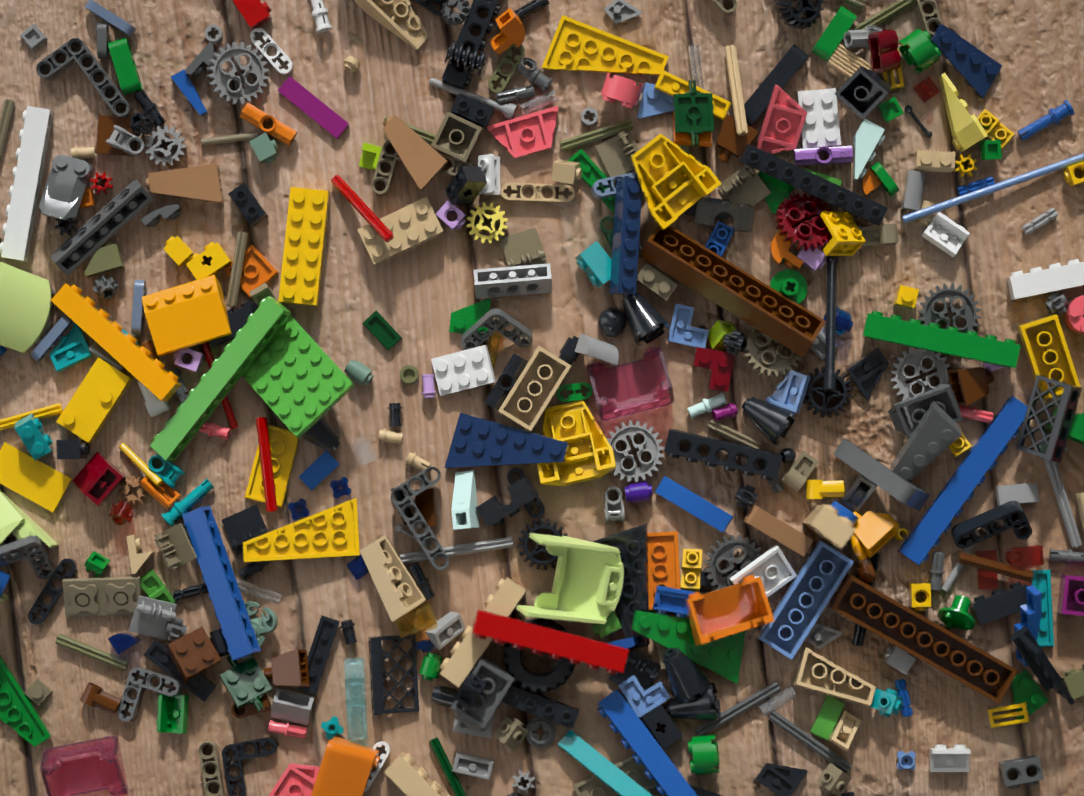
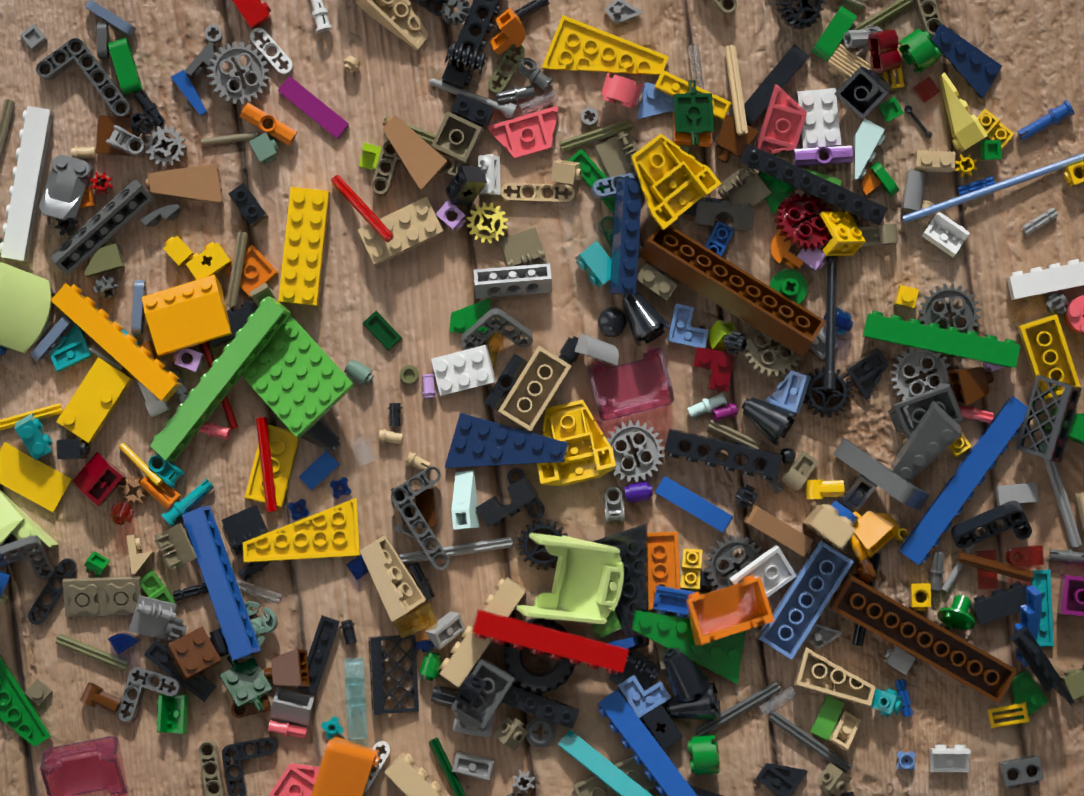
(572, 387): green beam -> none

